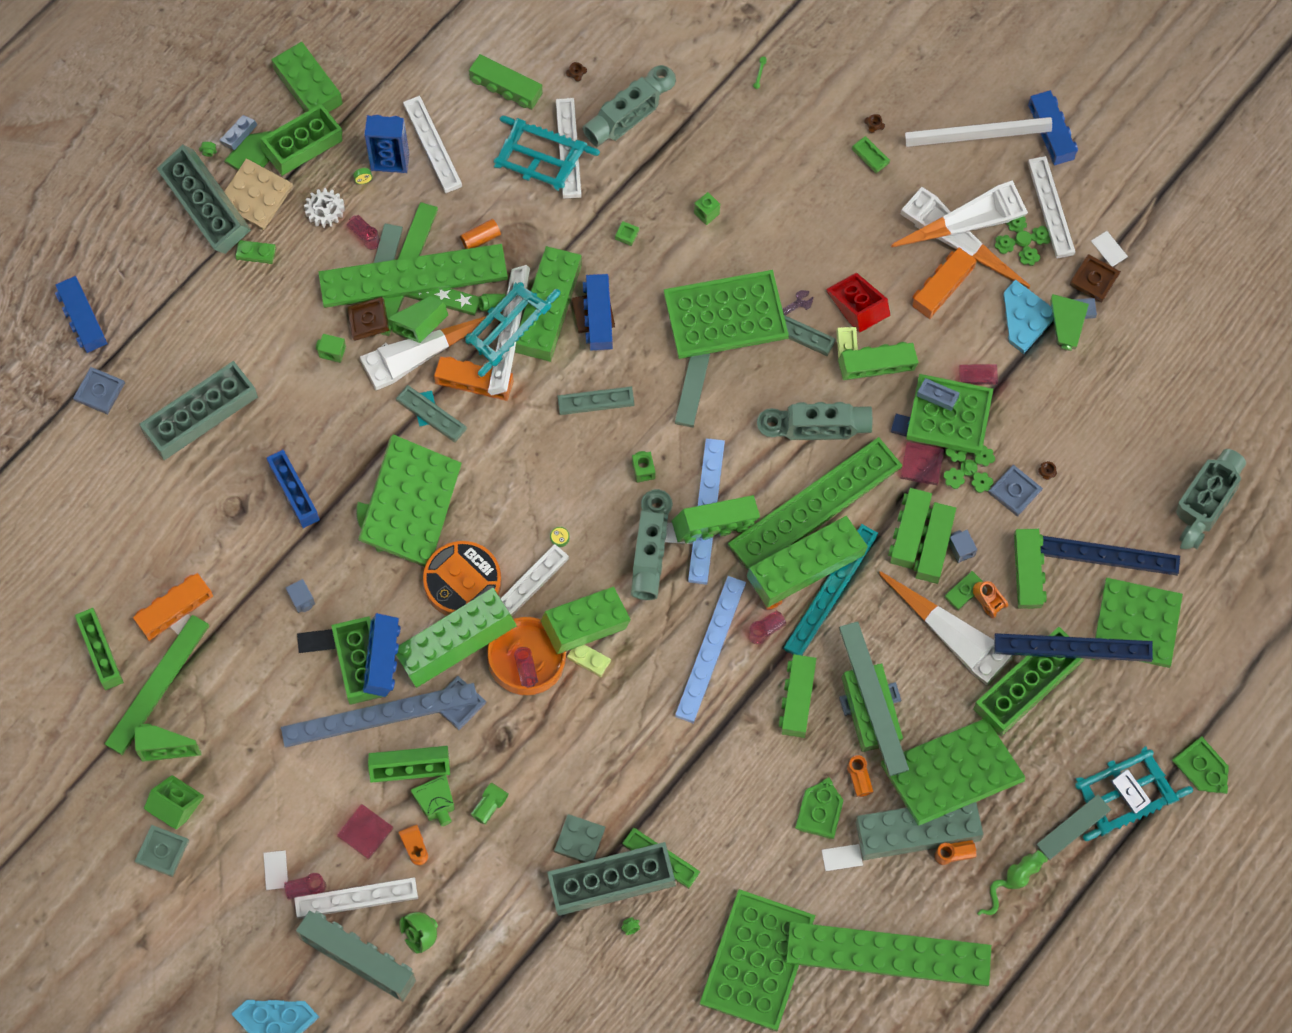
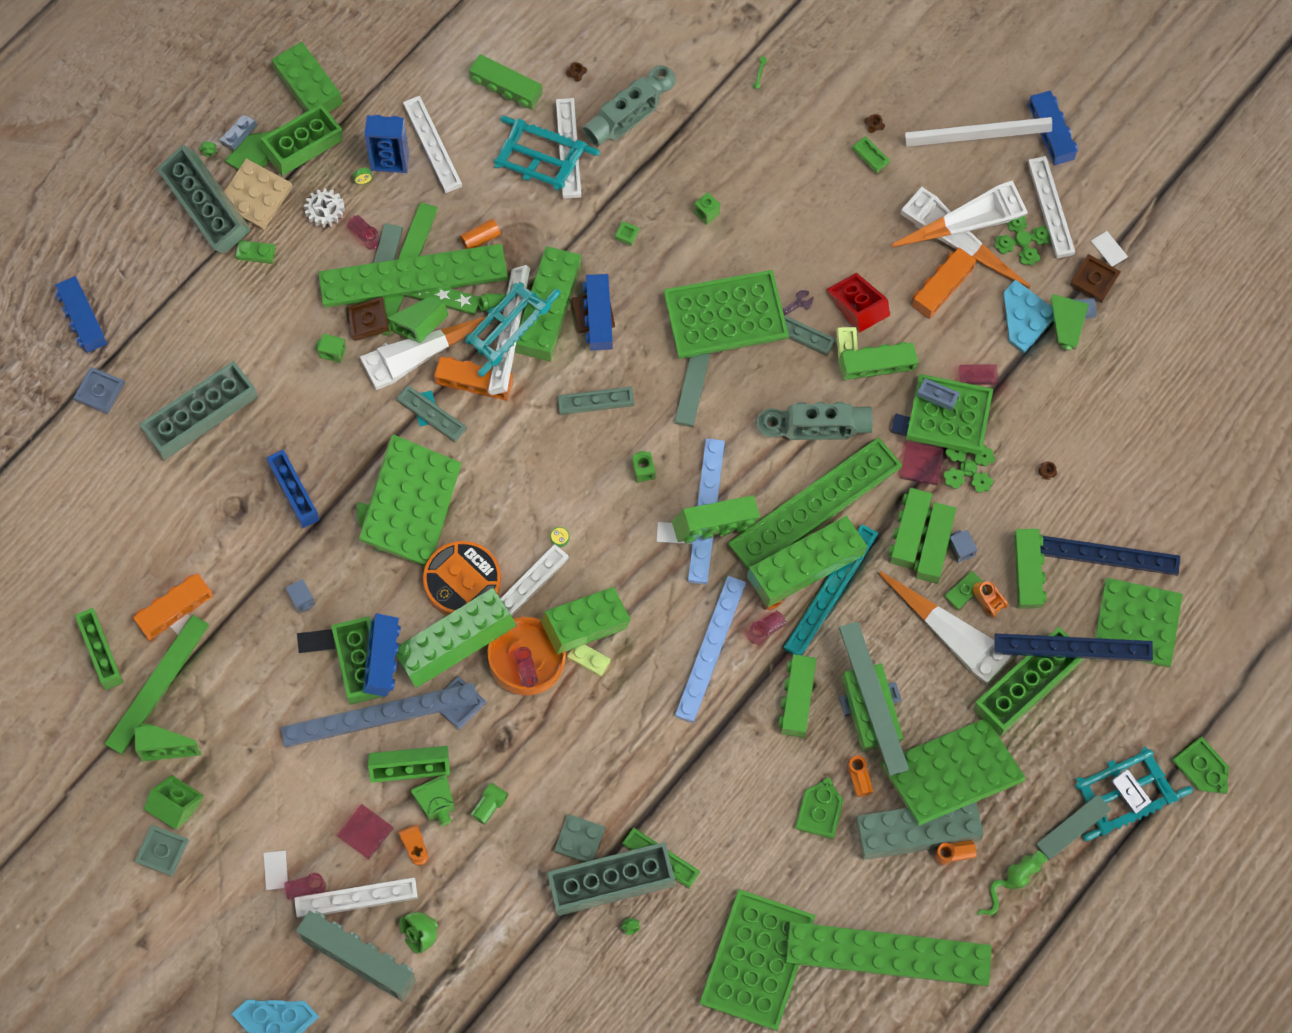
(650, 544): sand green brick -> none
(842, 857): white sticker -> none
(1015, 490): sand blue tile -> none
(1209, 496): sand green brick -> none

